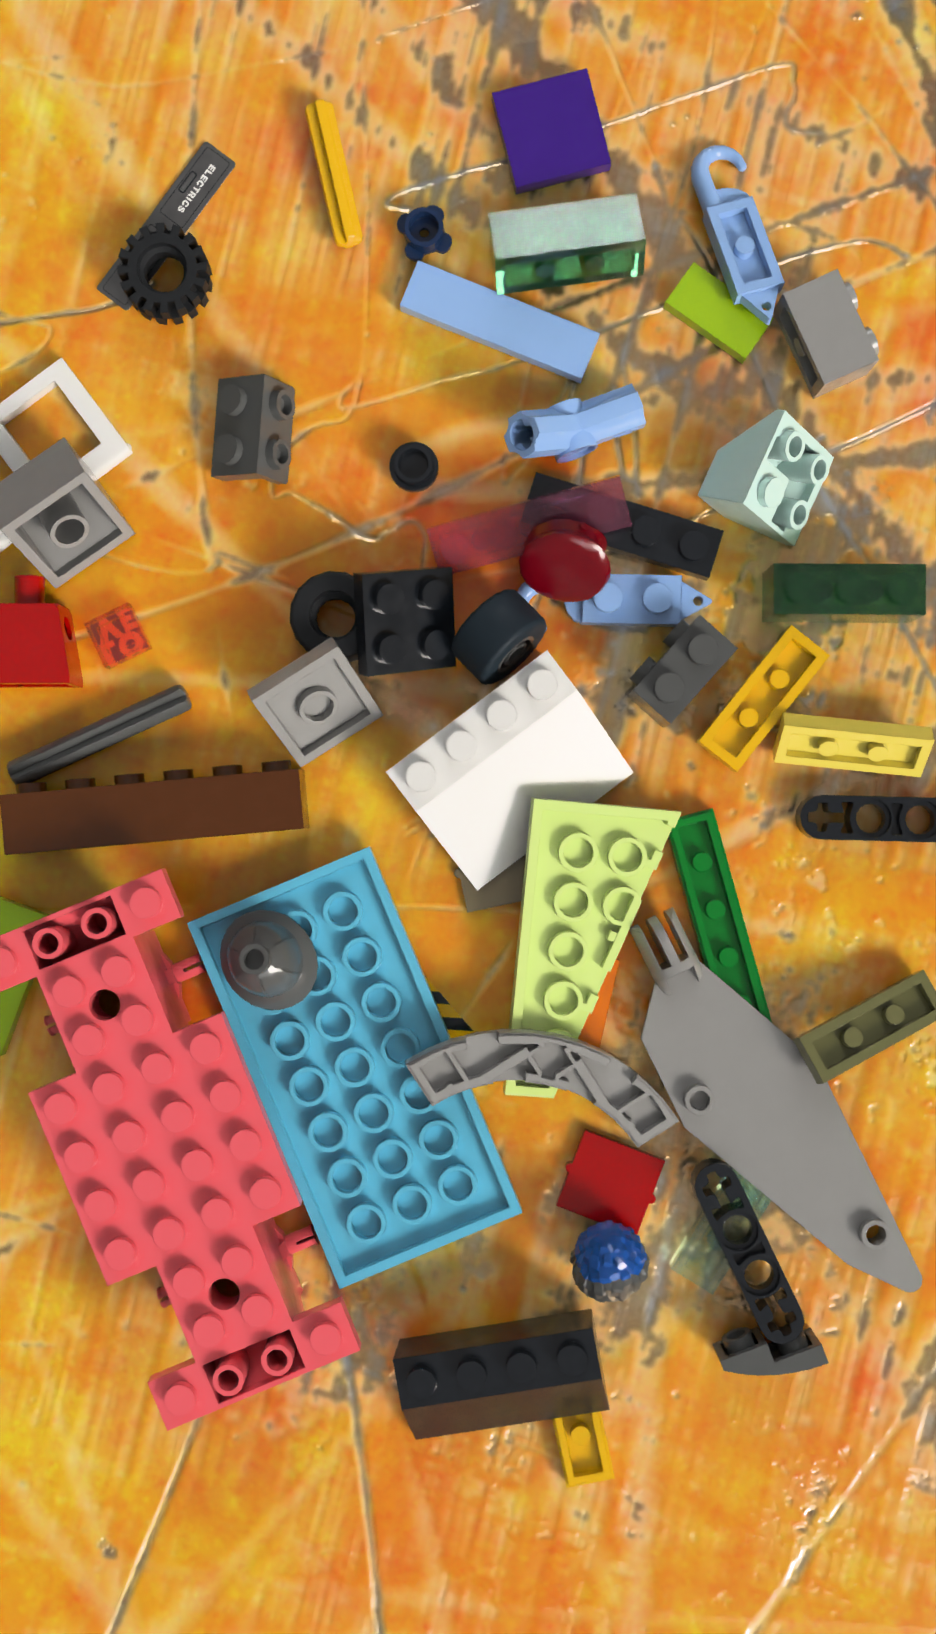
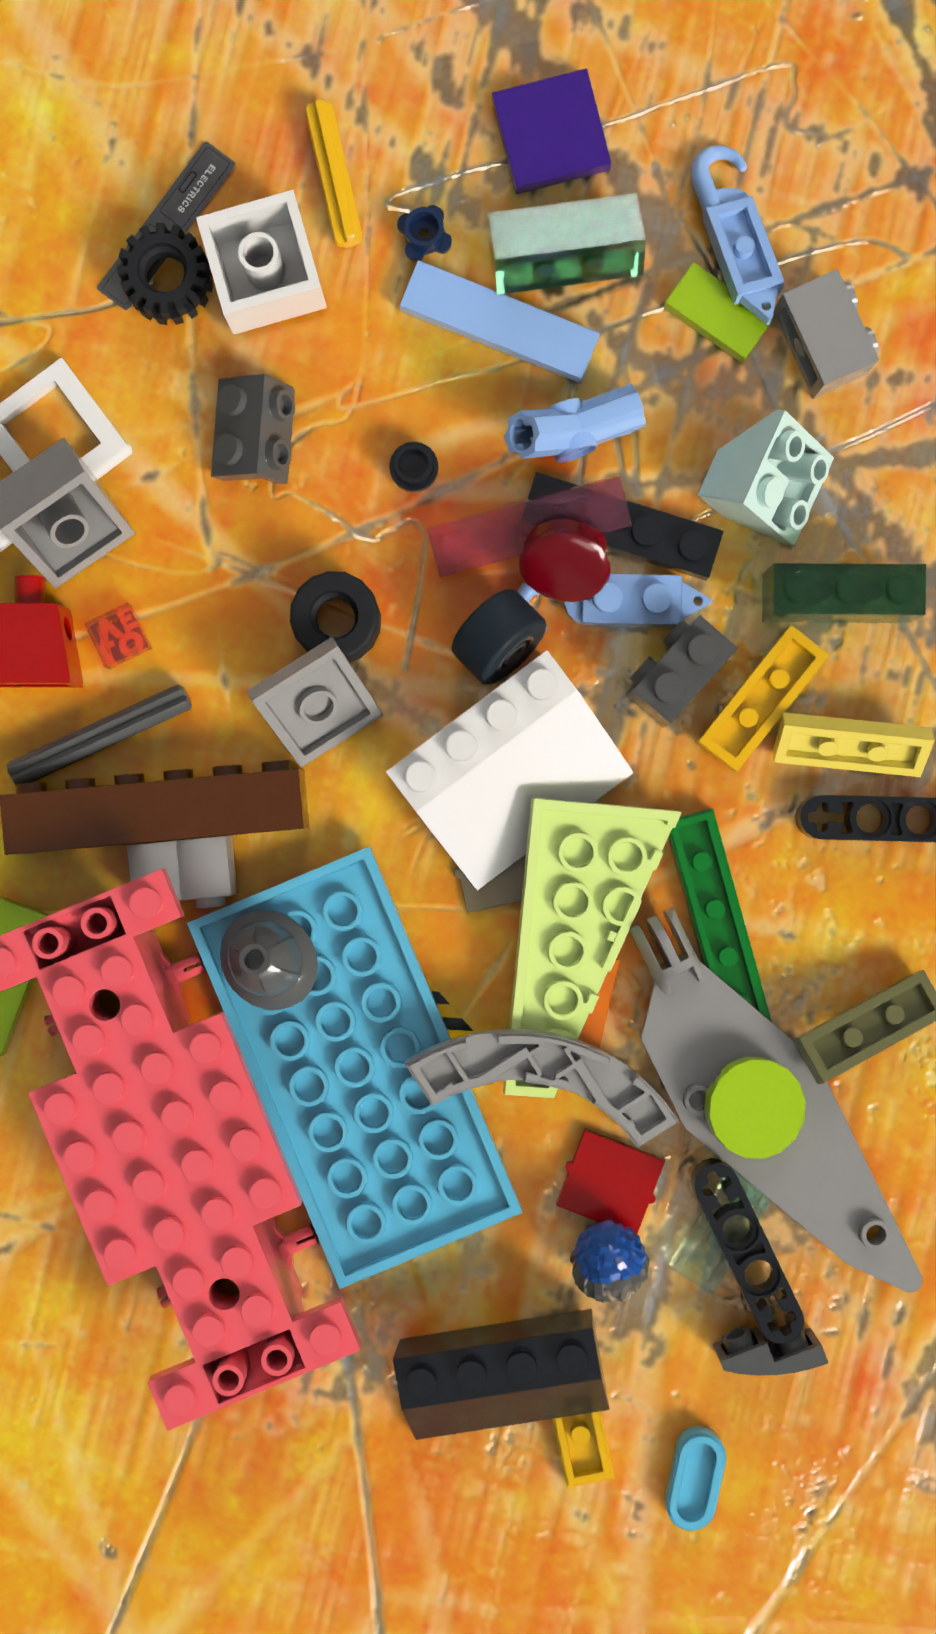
(196, 867): none -> light grey brick
(261, 262): none -> white brick
(404, 620): black plate -> none
(695, 1478): none -> medium azure tile
(755, 1107): none -> lime tile

